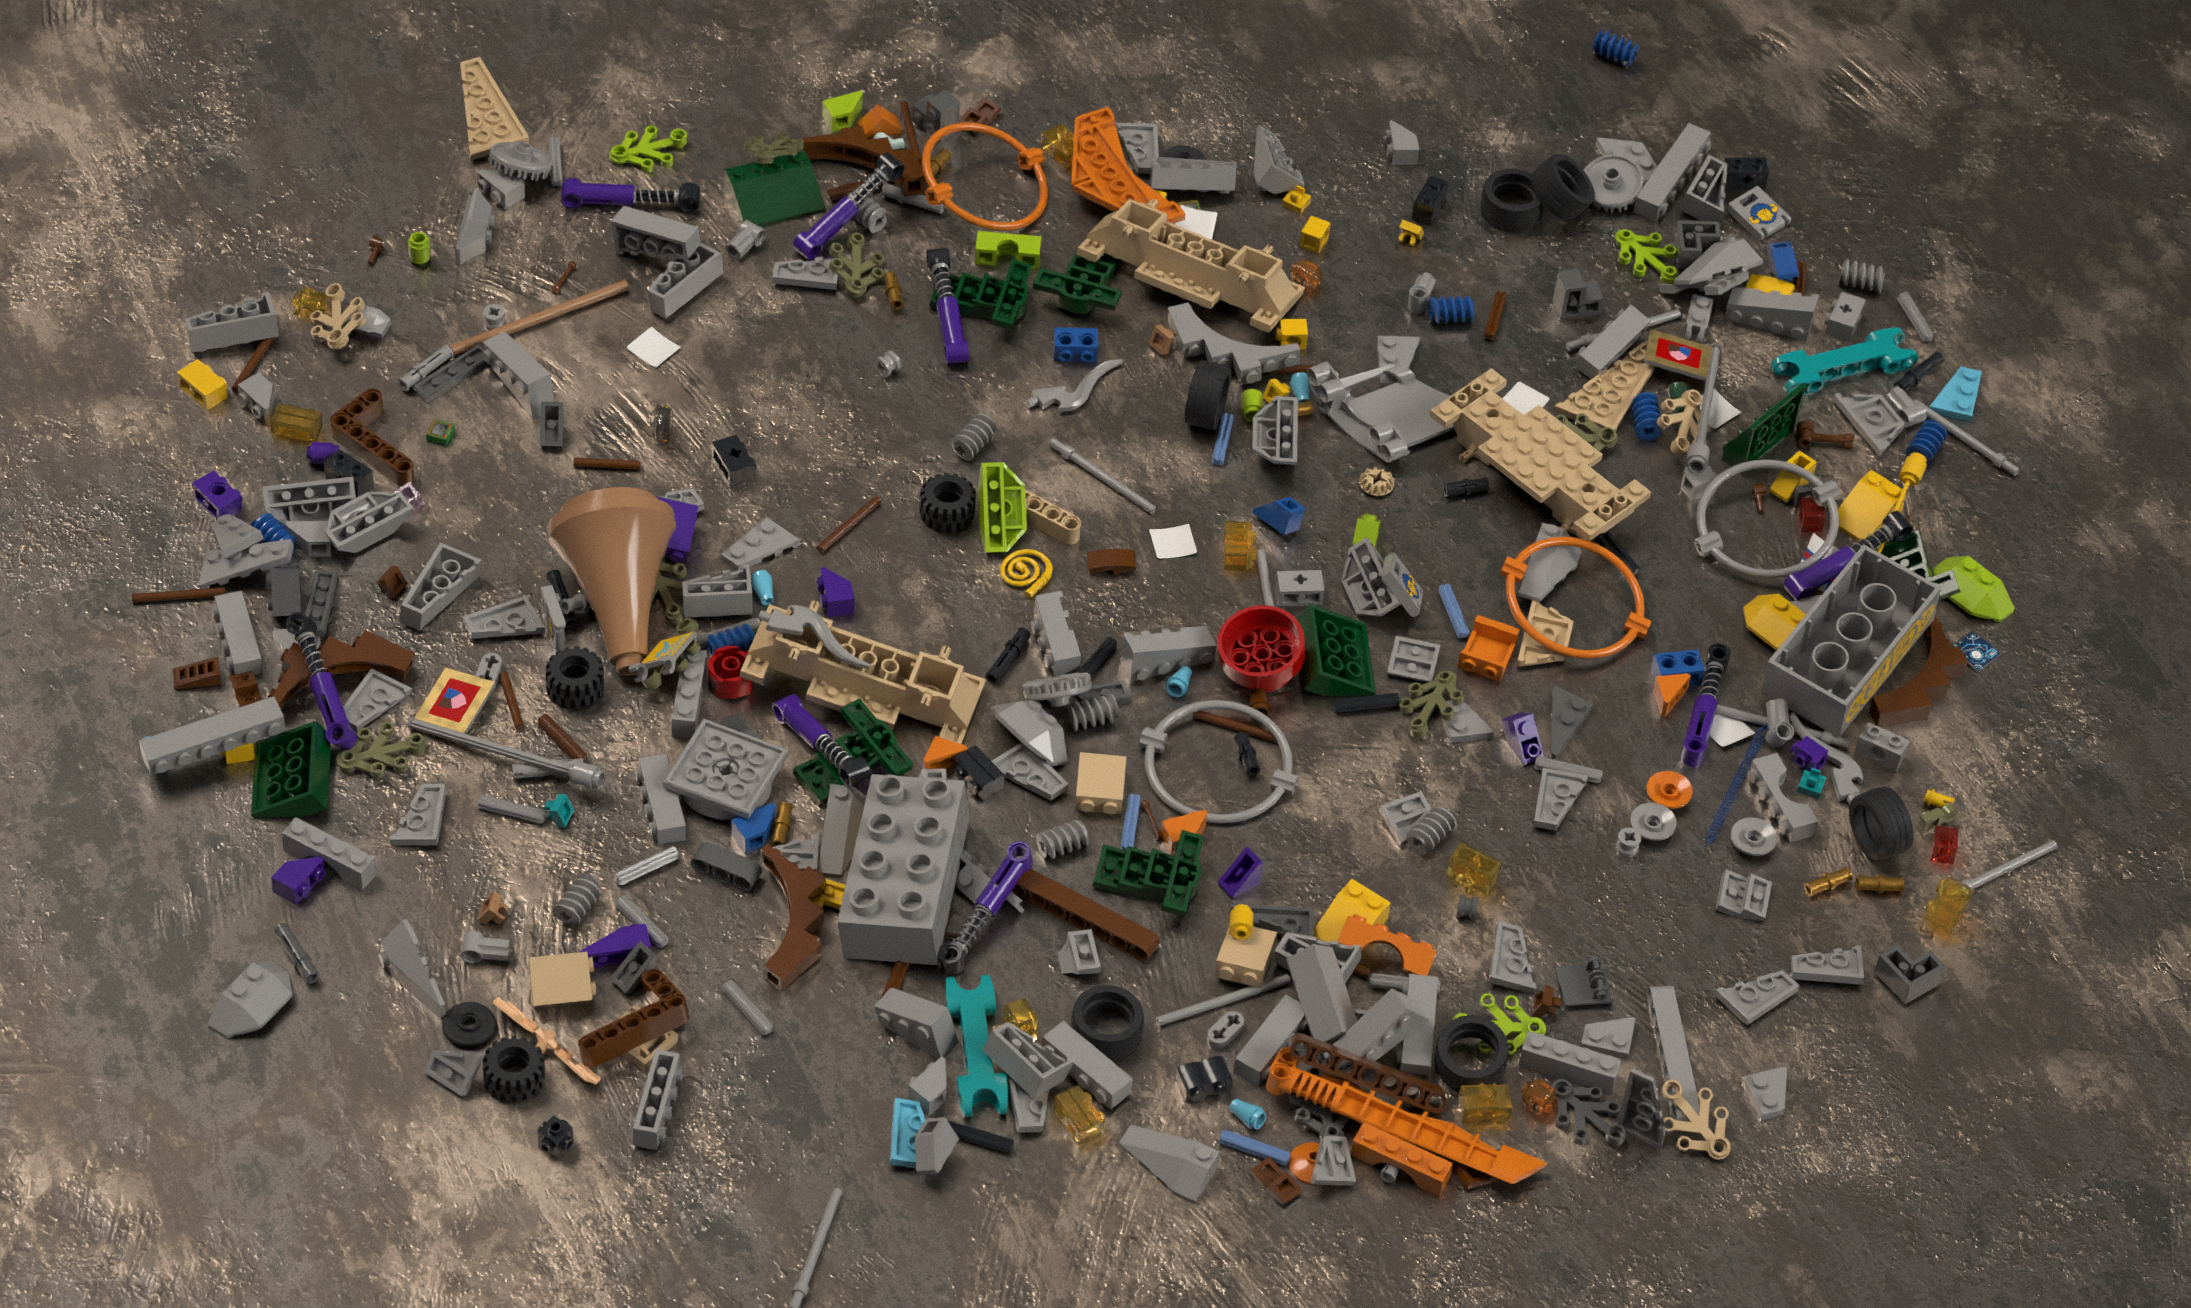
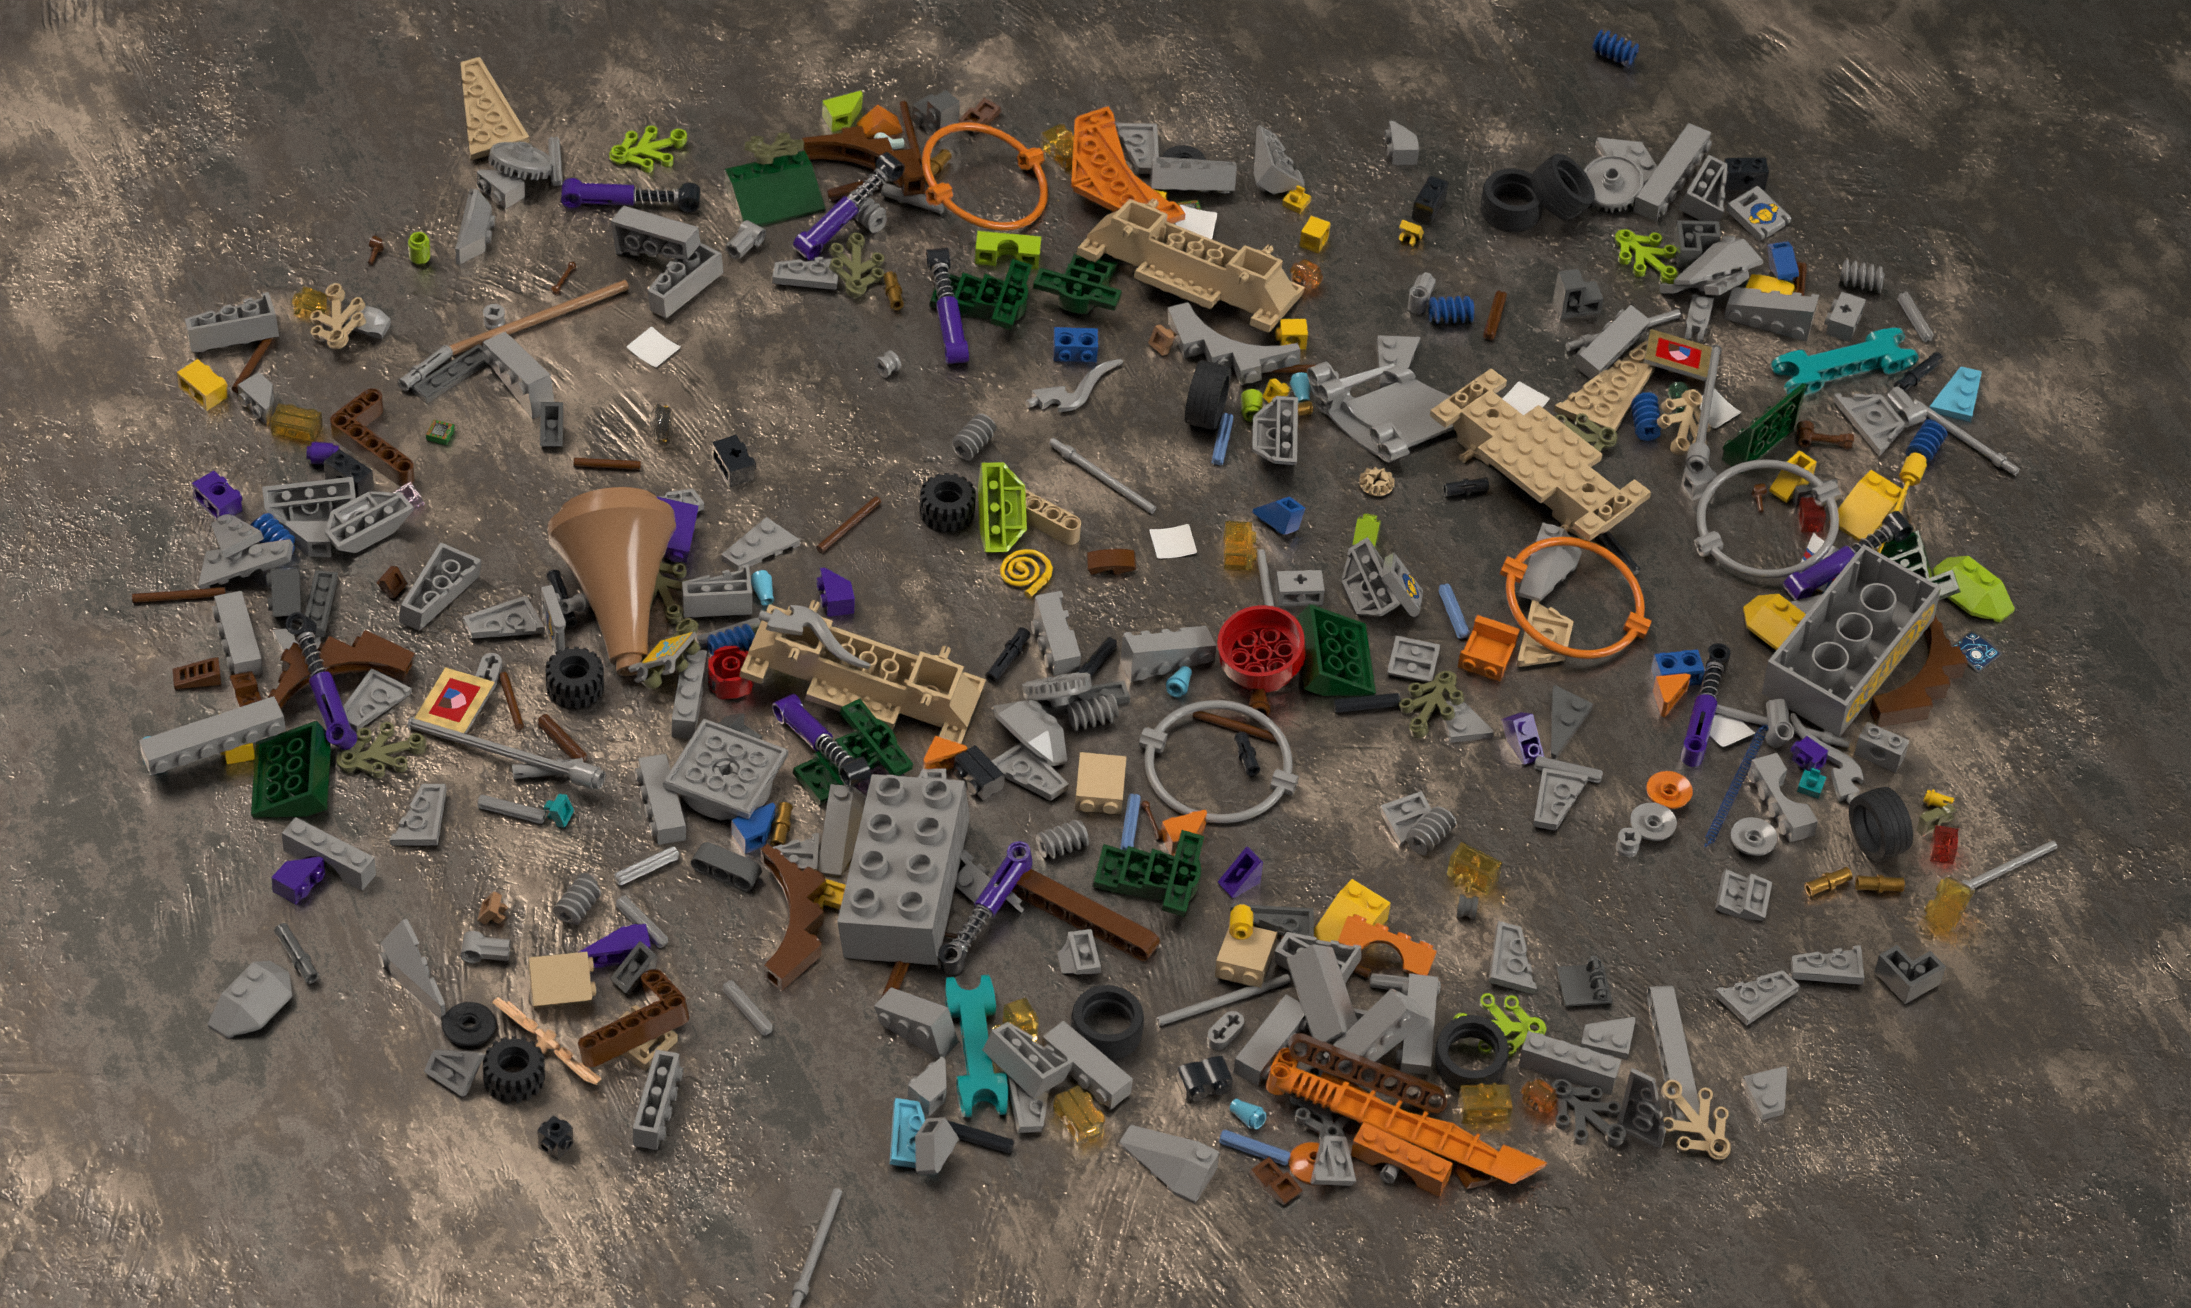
(1545, 1002): reddish brown tile -> none

